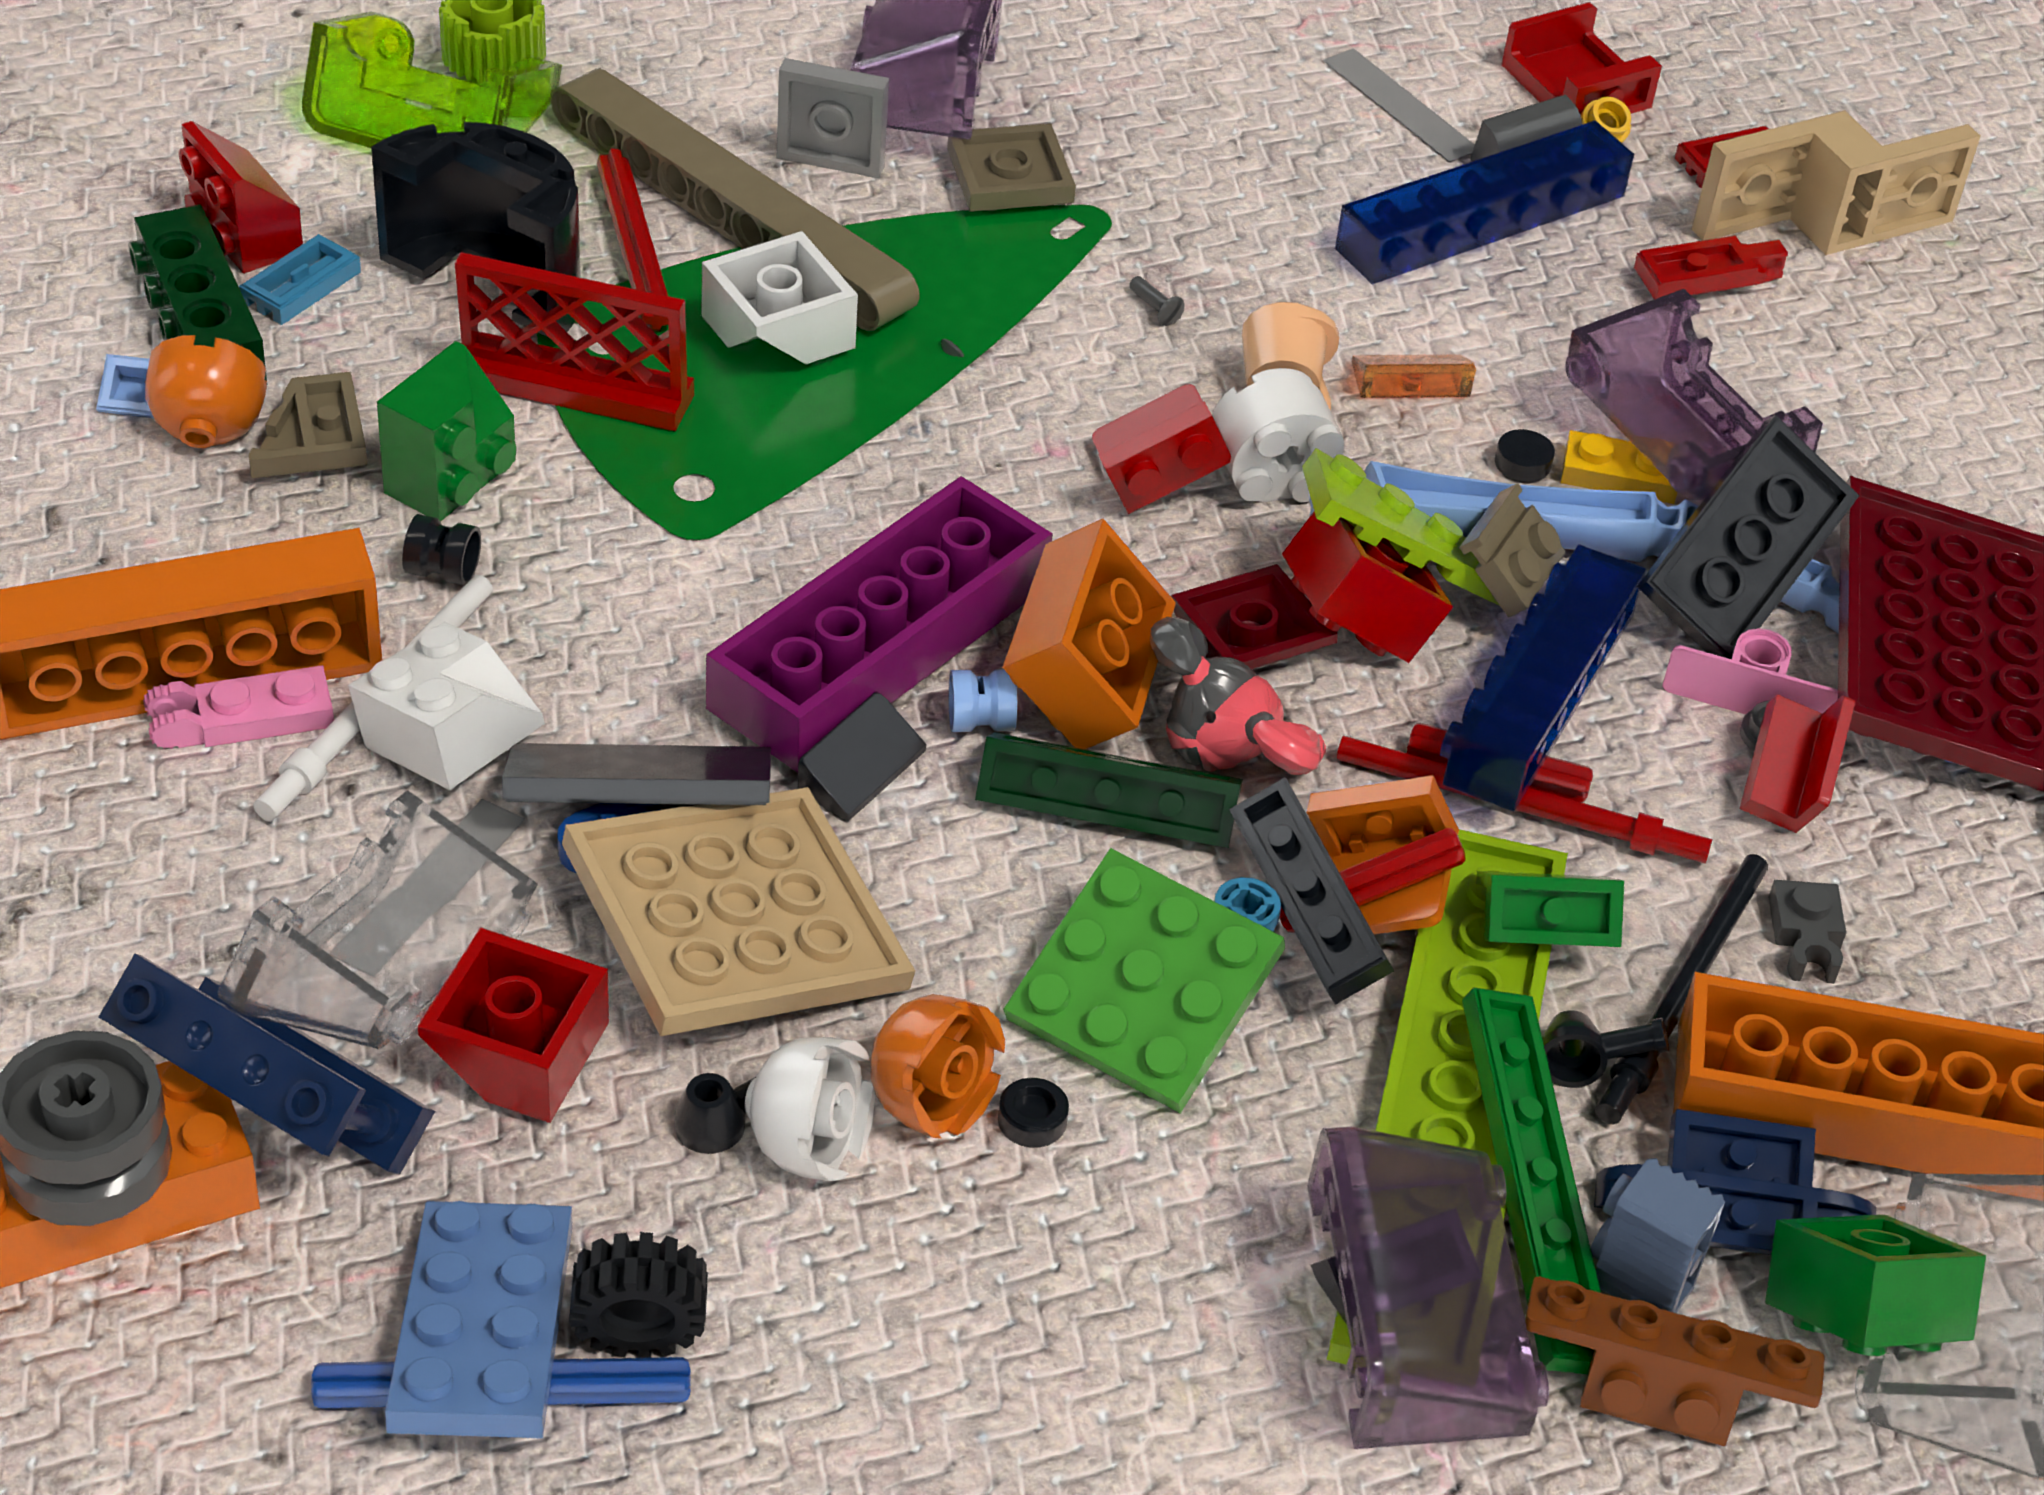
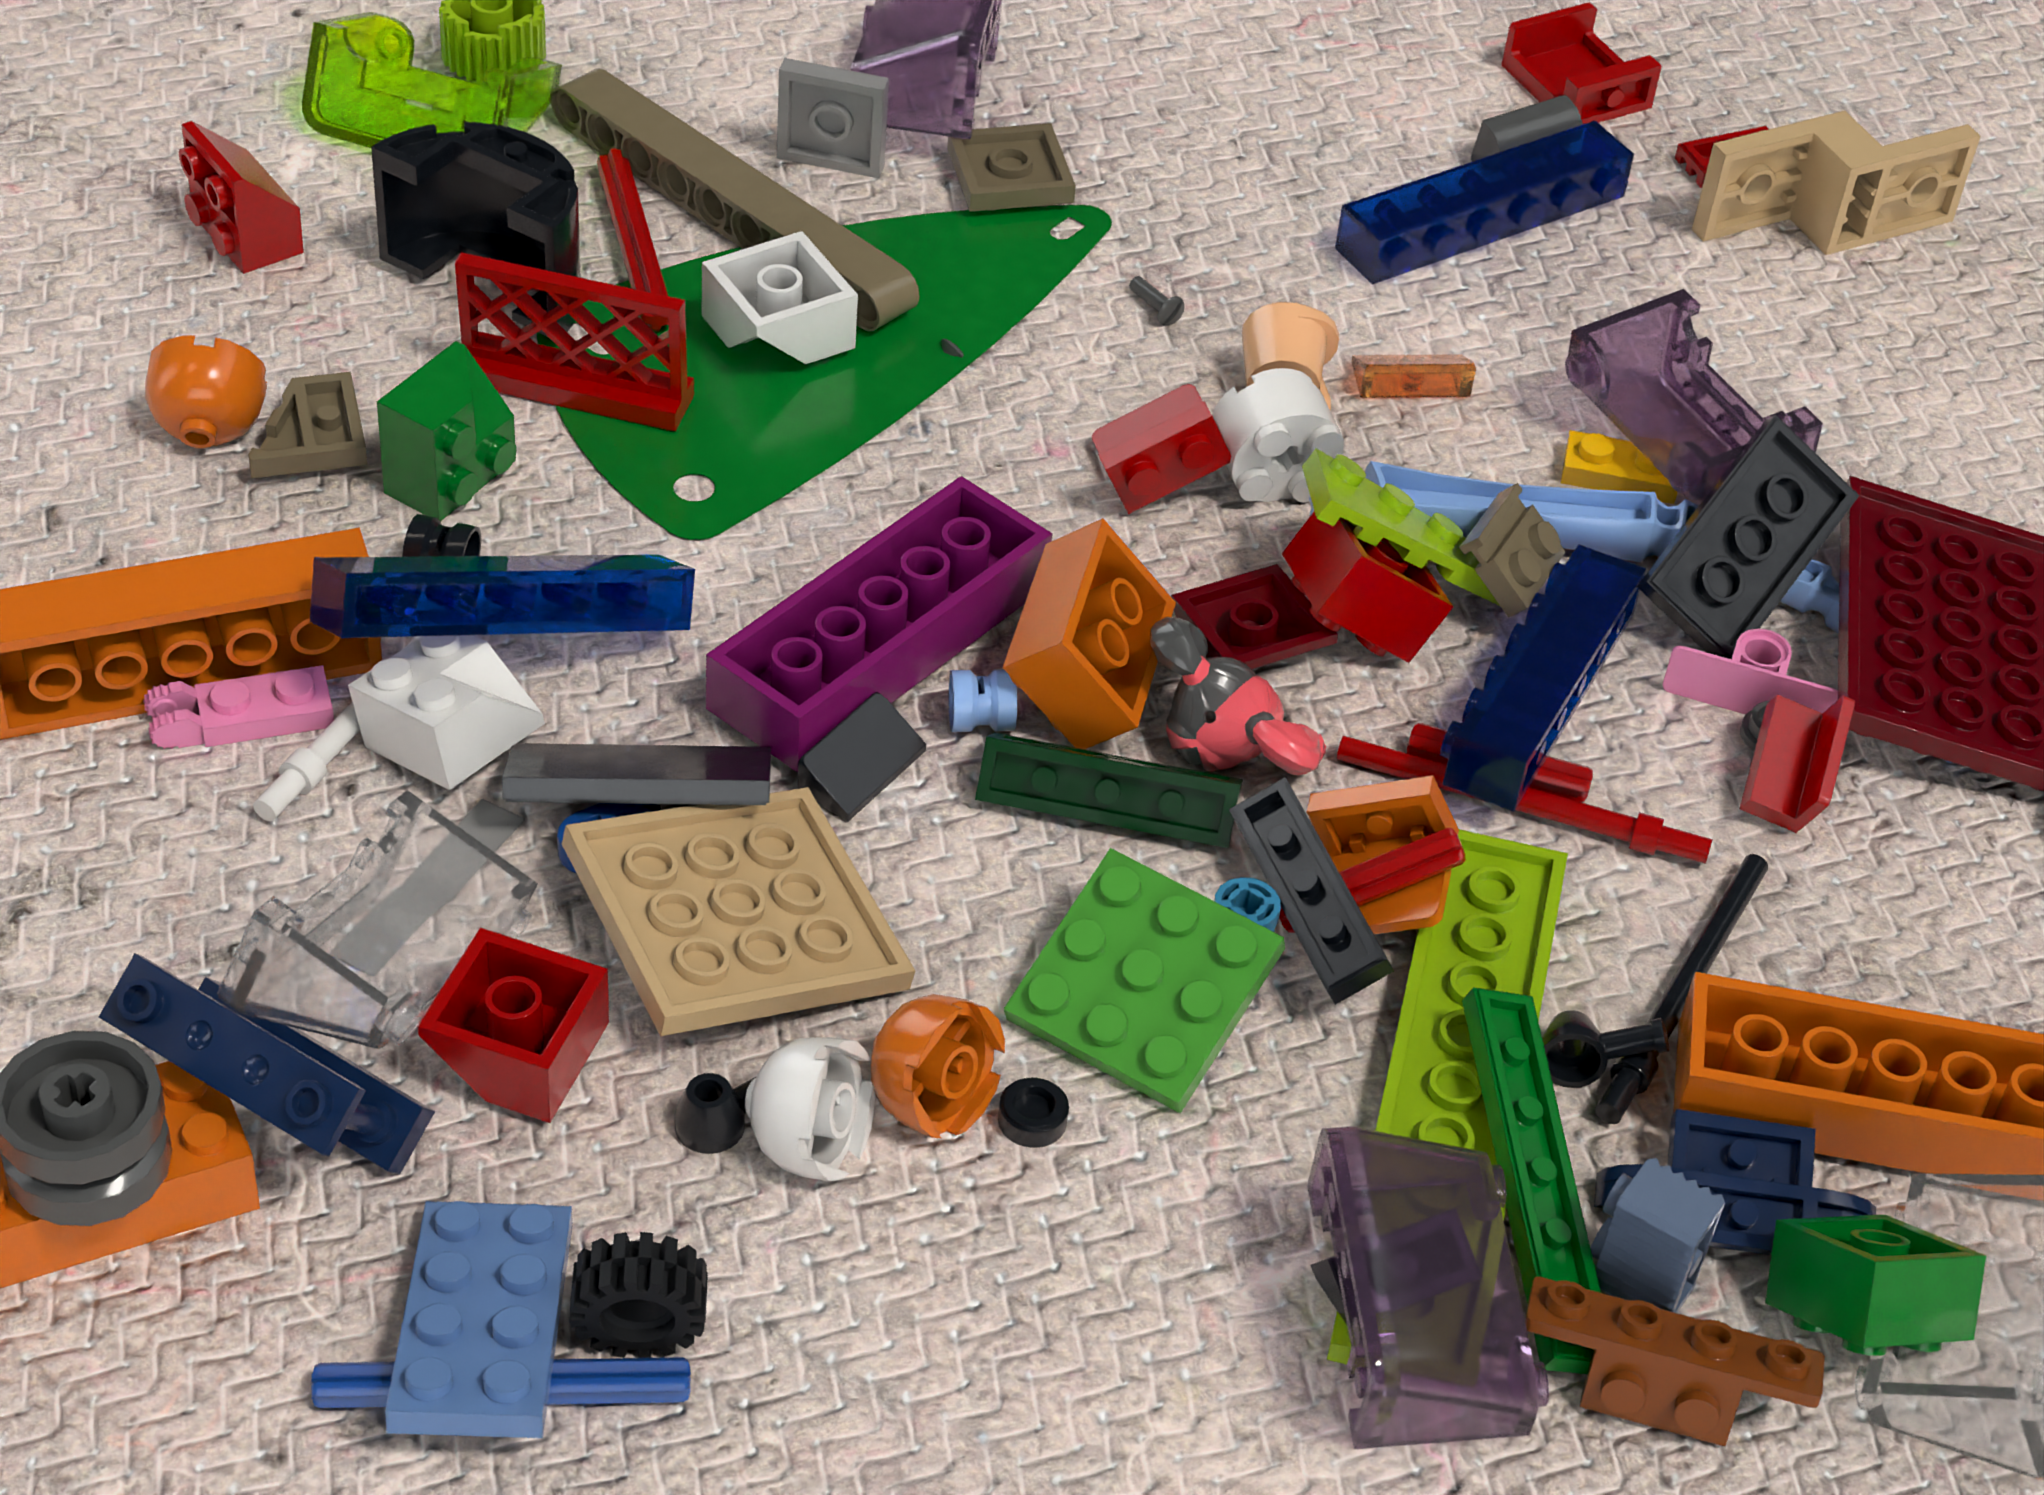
(124, 386): light blue slope -> none
(191, 280): dark green brick -> none
(306, 283): dark azure tile -> none
(500, 595): none -> clear blue brick
(1401, 104): light grey sticker -> none
(1524, 455): black tile -> none
(1552, 908): green panel -> none
(1611, 115): yellow plate -> none
(1709, 265): red hinge -> none
(1811, 921): dark grey plate -> none

